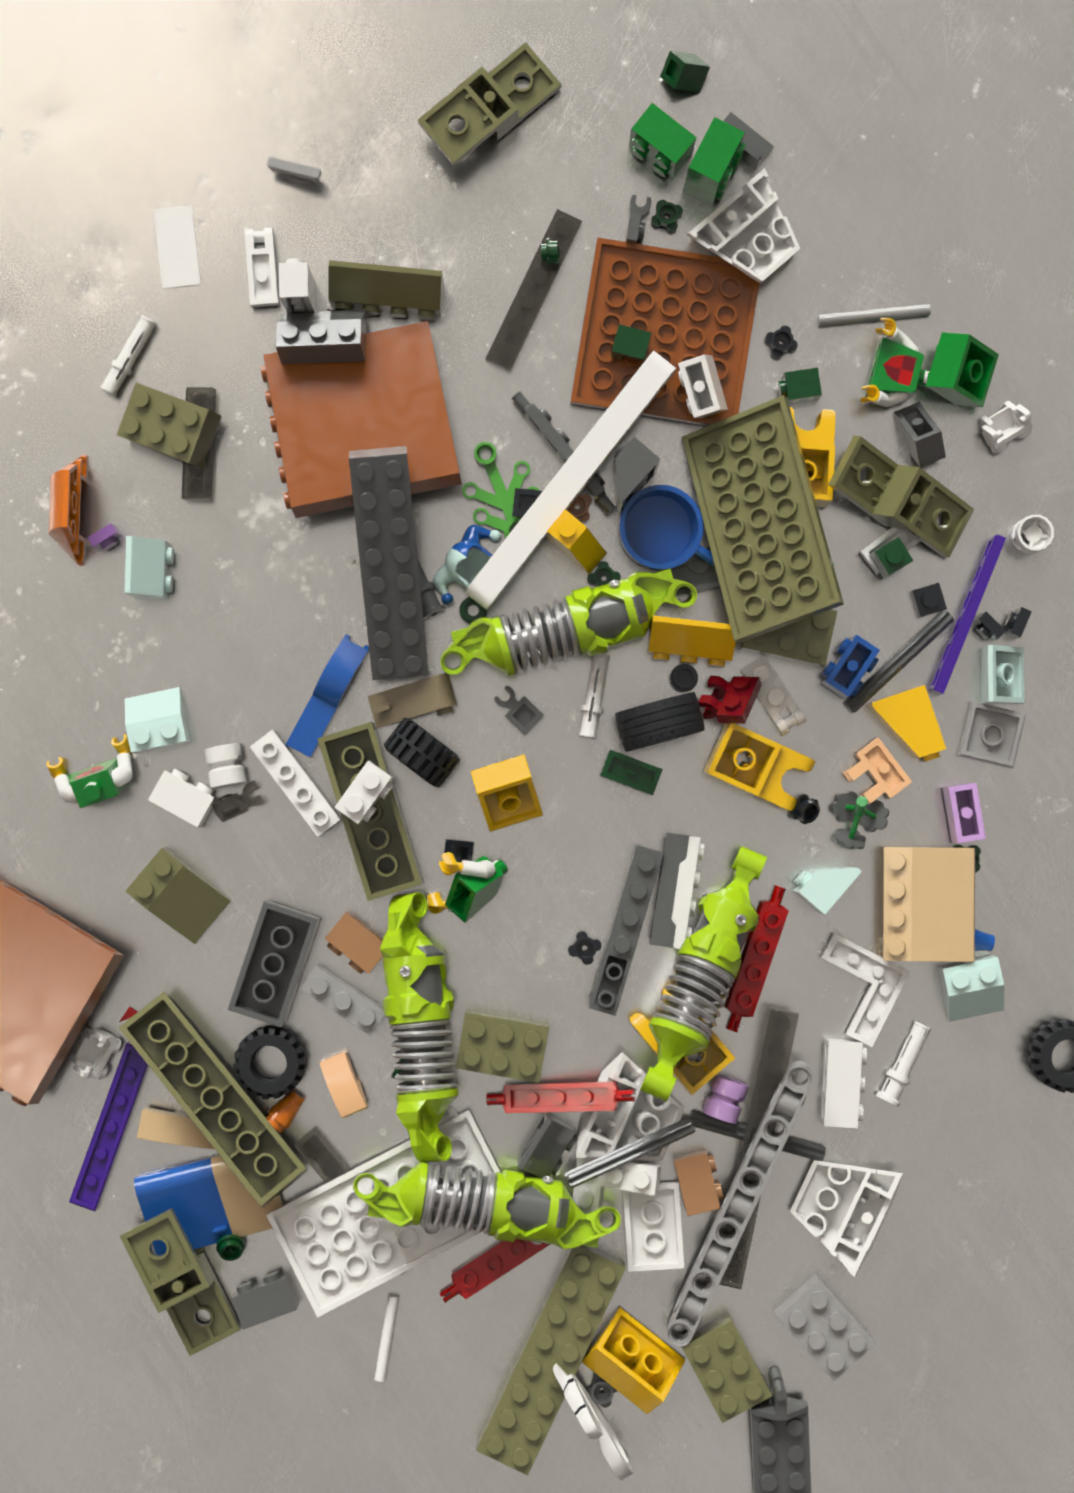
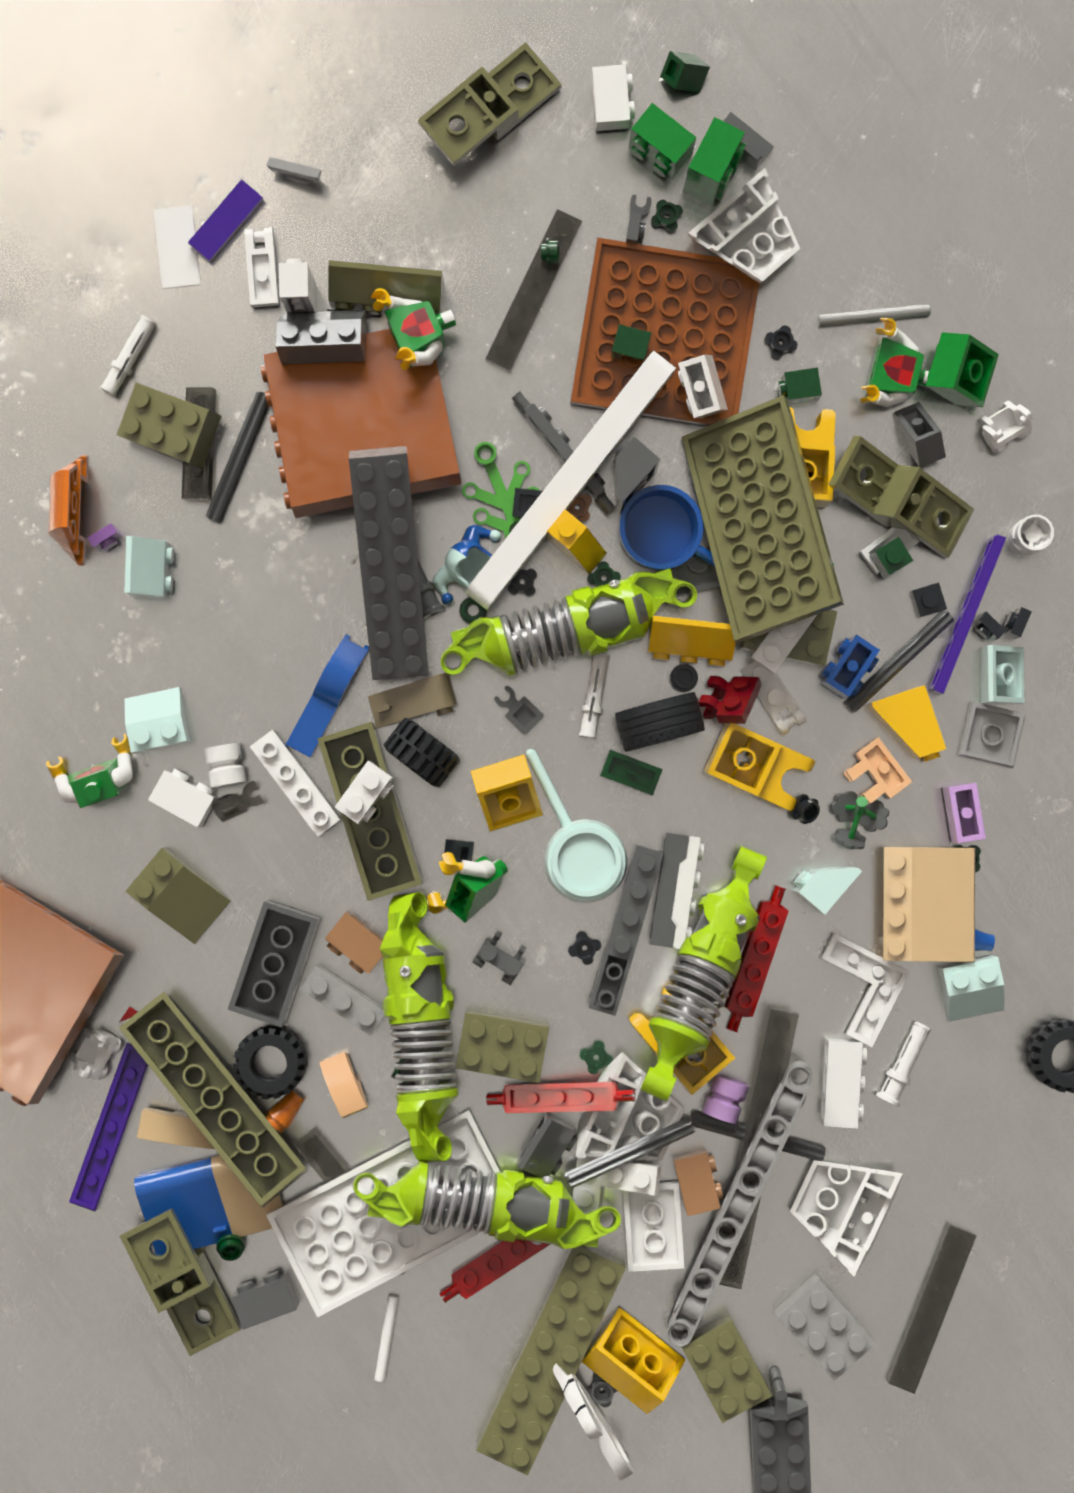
(225, 220): none -> dark purple tile
(237, 457): none -> dark grey axle
(414, 328): none -> torso
(500, 959): none -> dark grey piece
(527, 588): none -> black plate
(584, 856): none -> light aqua piece
(595, 1065): none -> clear green plate
(611, 97): none -> white brick
(779, 644): none -> white plate
(931, 1308): none -> clear smoke plate

